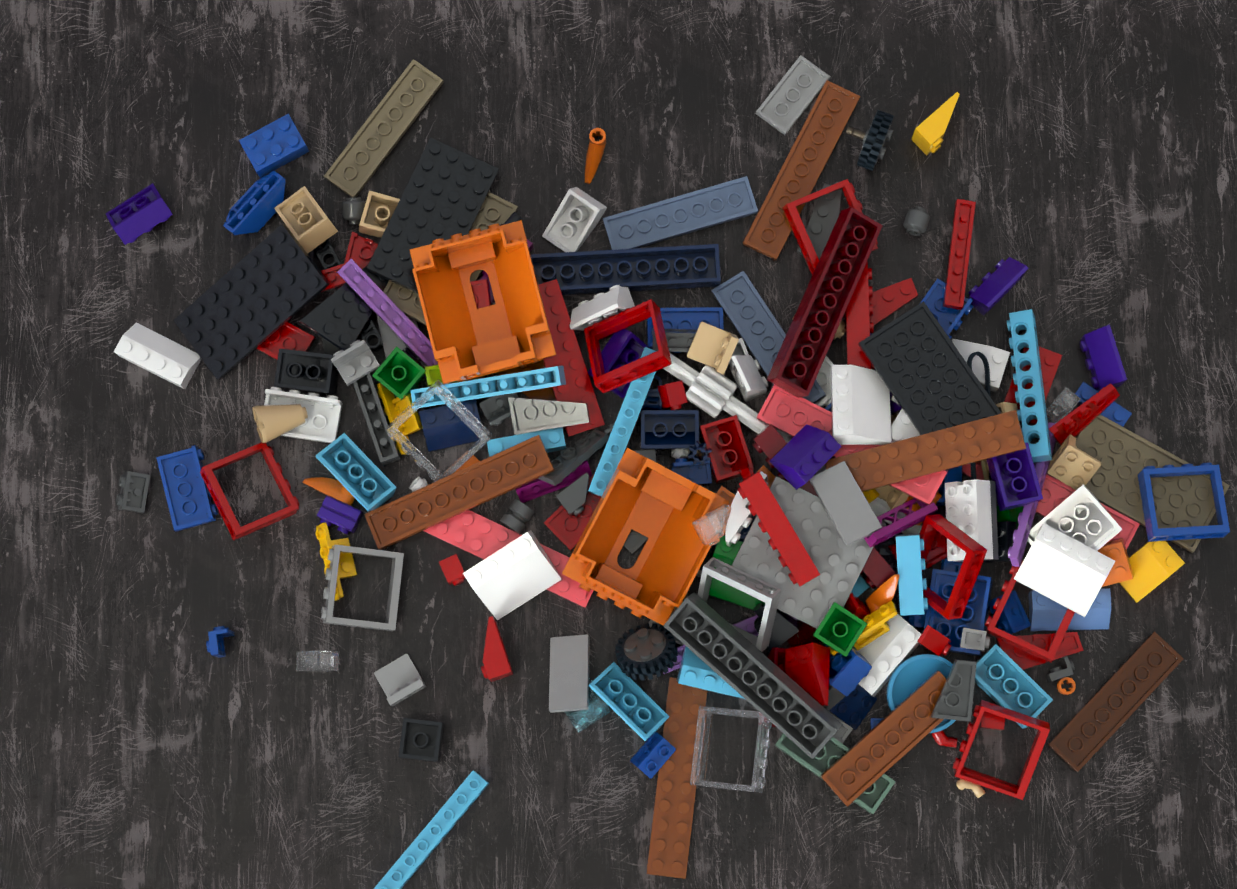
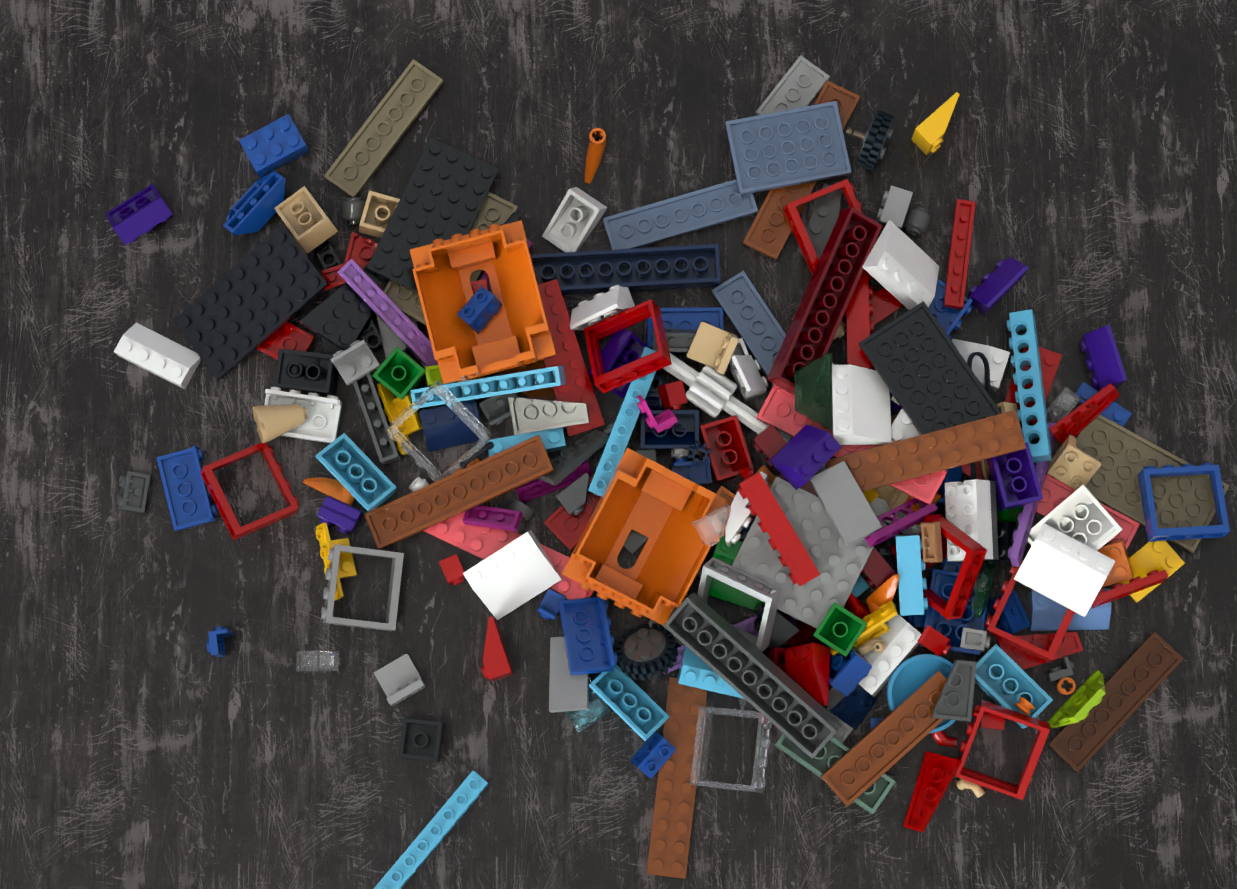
(480, 309): none -> blue bracket
(489, 445): none -> black hinge
(493, 518): none -> magenta plate
(549, 605): none -> blue bracket
(587, 635): none -> blue bracket
(660, 422): none -> dark pink bracket
(788, 148): none -> sand blue plate
(814, 391): none -> clear green wing
(872, 645): none -> tan arm
(895, 207): none -> light grey brick
(902, 268): none -> white slope
(930, 787): none -> red wing
(931, 542): none -> medium nougat plate
(982, 588): none -> clear green wing
(1024, 706): none -> orange bush
(1081, 701): none -> lime wing
(1135, 585): none -> red plate

